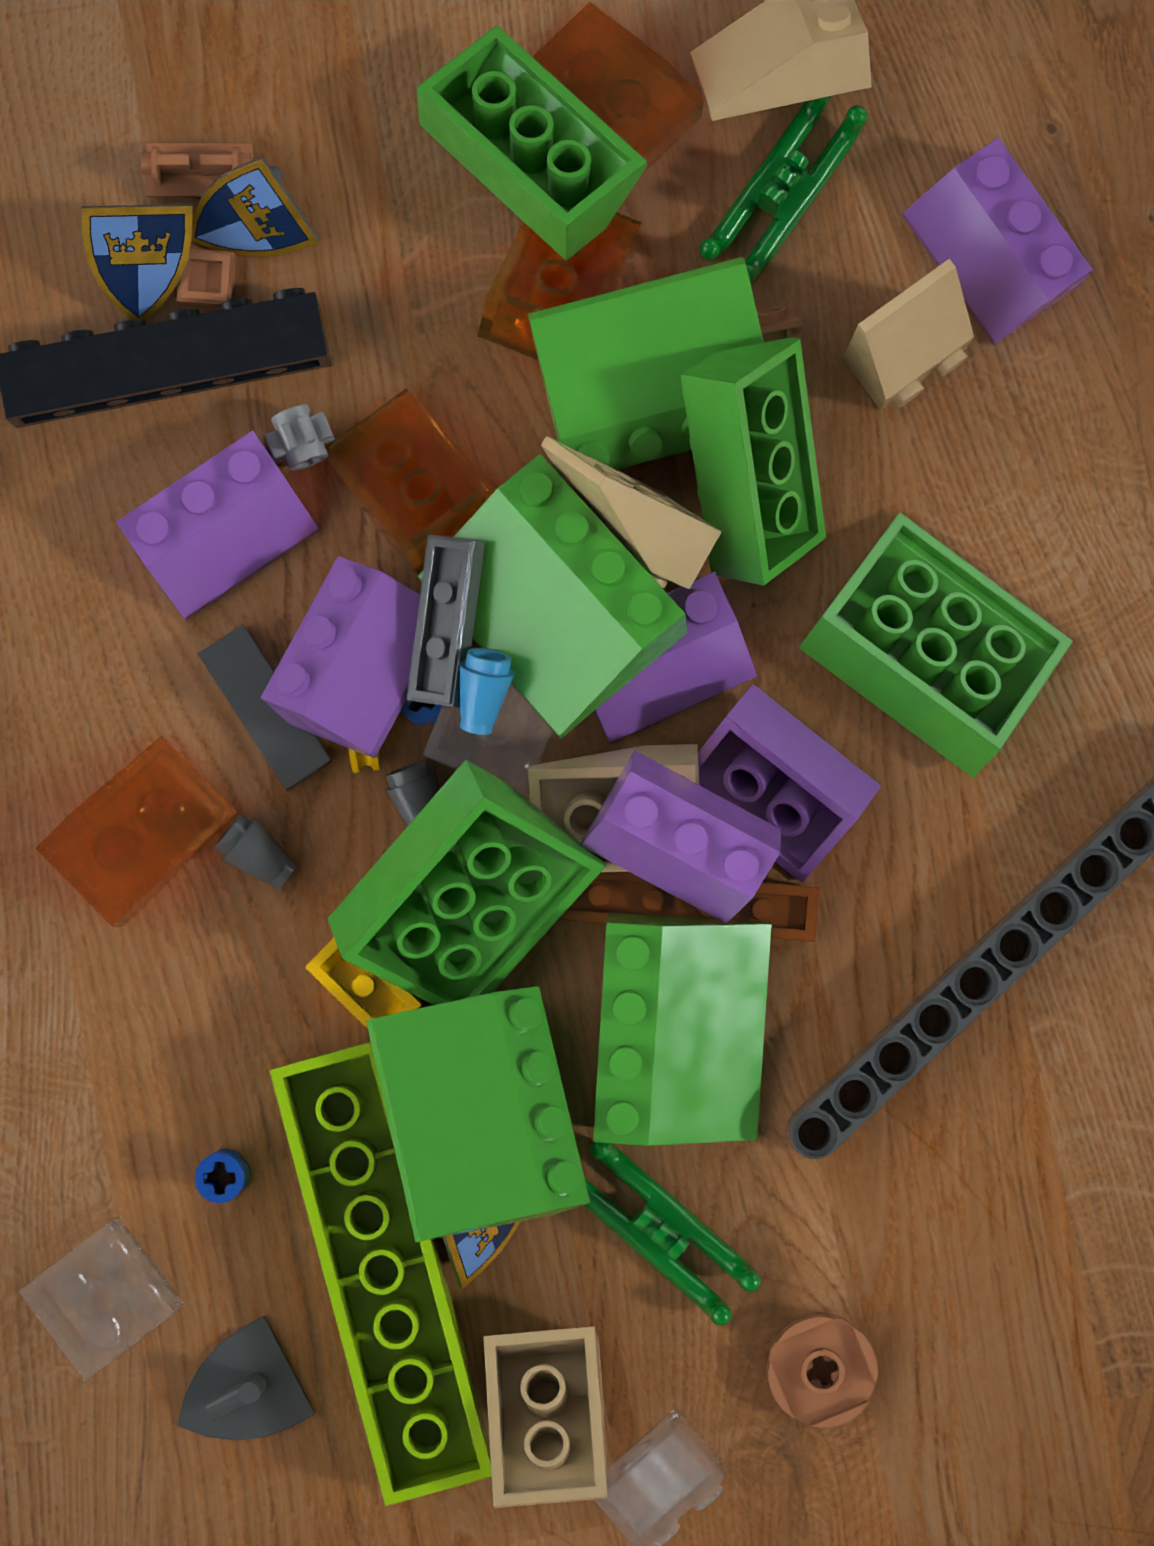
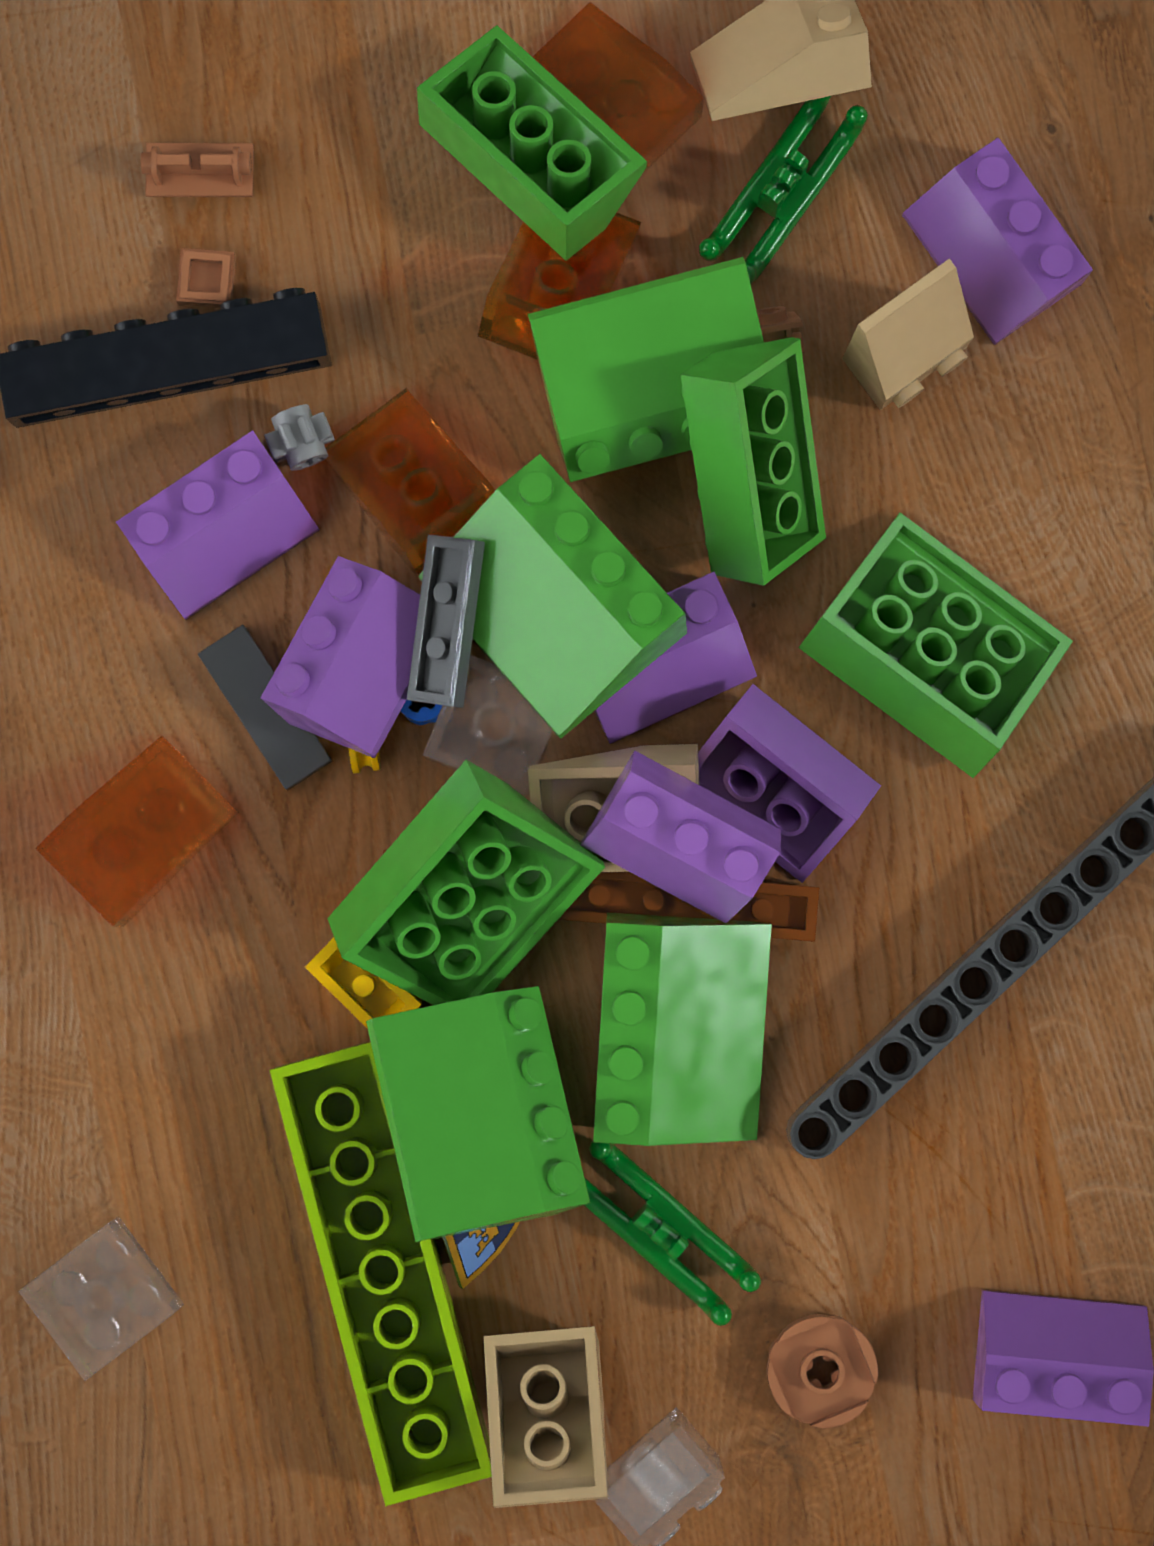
(137, 252): shield -> none
(211, 1188): blue bush -> none
(245, 1389): dark grey shield -> none
(251, 214): shield -> none
(255, 852): dark grey cone -> none
(412, 788): dark grey cone -> none
(483, 687): dark azure cone -> none
(649, 523): tan slope -> none
(1063, 1358): none -> medium lavender slope

